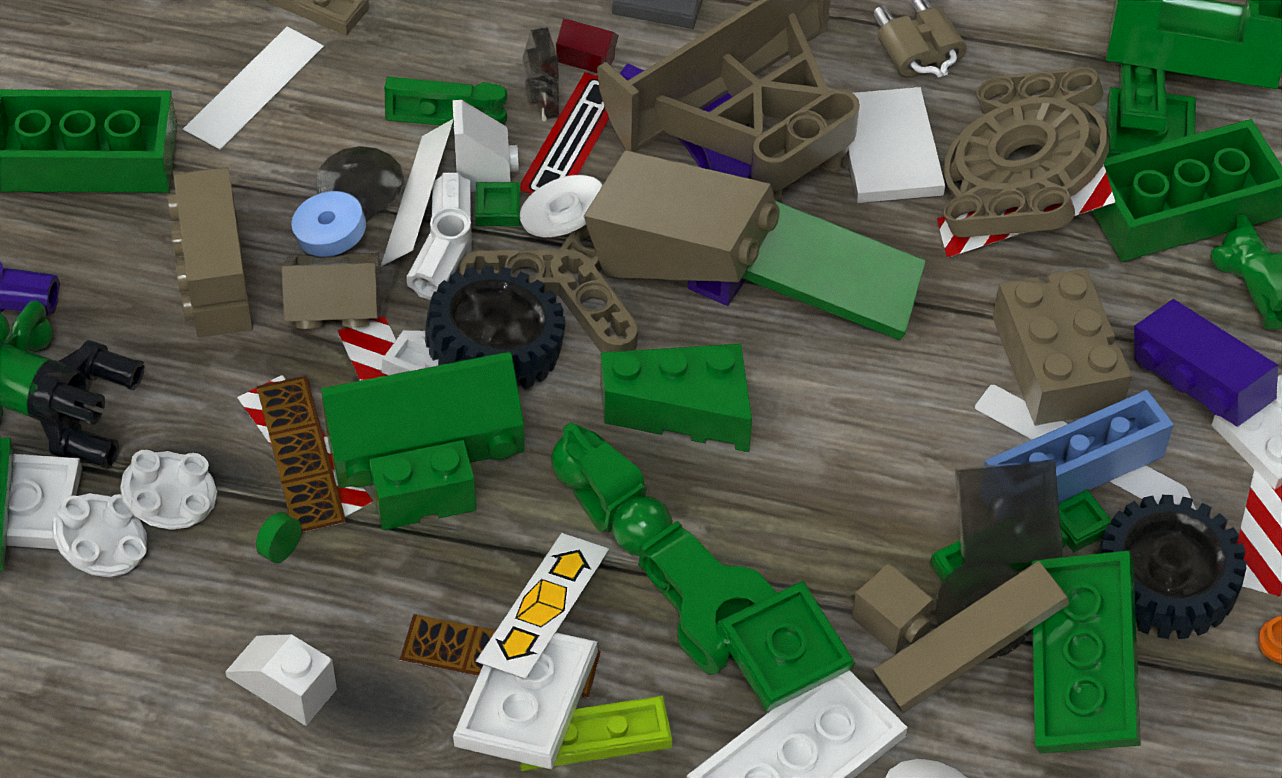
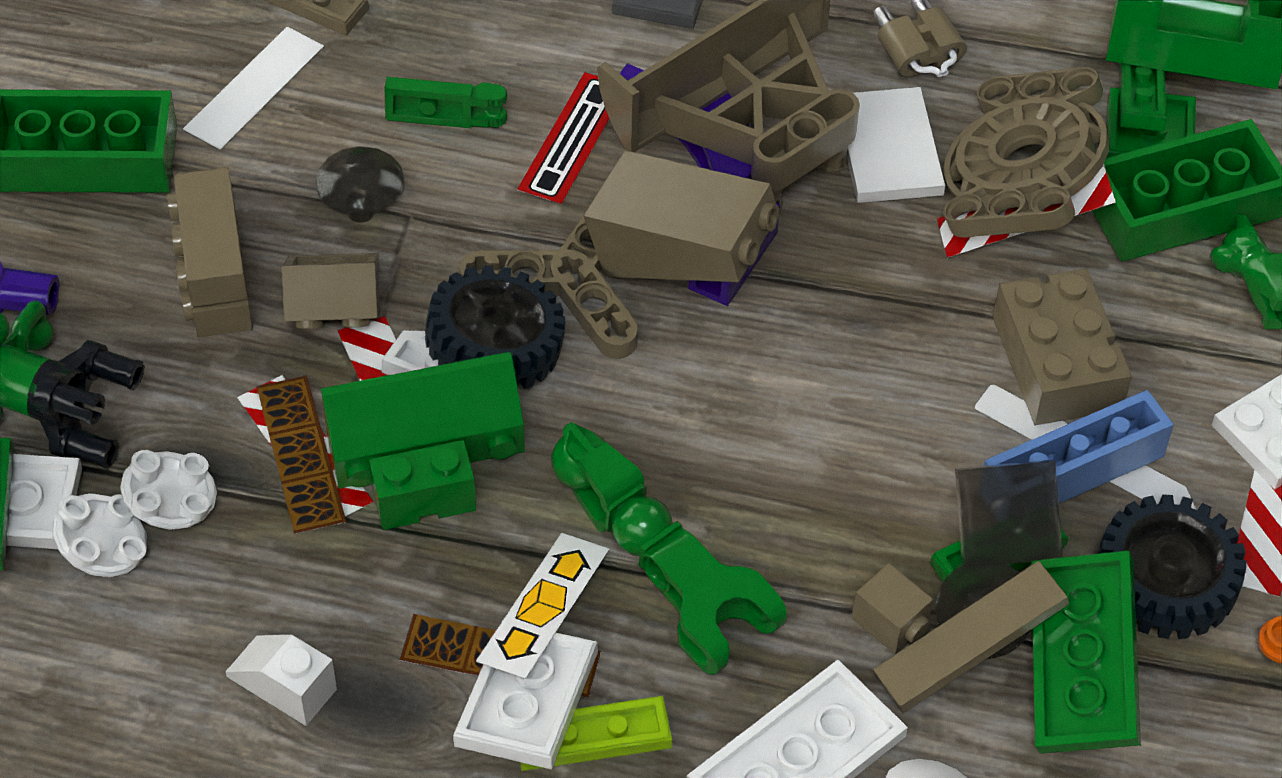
(278, 537): green tile -> none
(328, 223): light blue piece -> none
(417, 193): white sticker -> none
(449, 235): white piece -> none
(482, 146): white slope -> none
(497, 204): green tile -> none
(542, 70): clear smoke wing -> none
(559, 206): white dish -> none
(585, 45): dark red piece -> none
(679, 391): green wedge -> none
(785, 645): green tile -> none
(838, 271): green tile -> none
(1082, 520): green tile -> none
(1205, 362): dark purple brick -> none

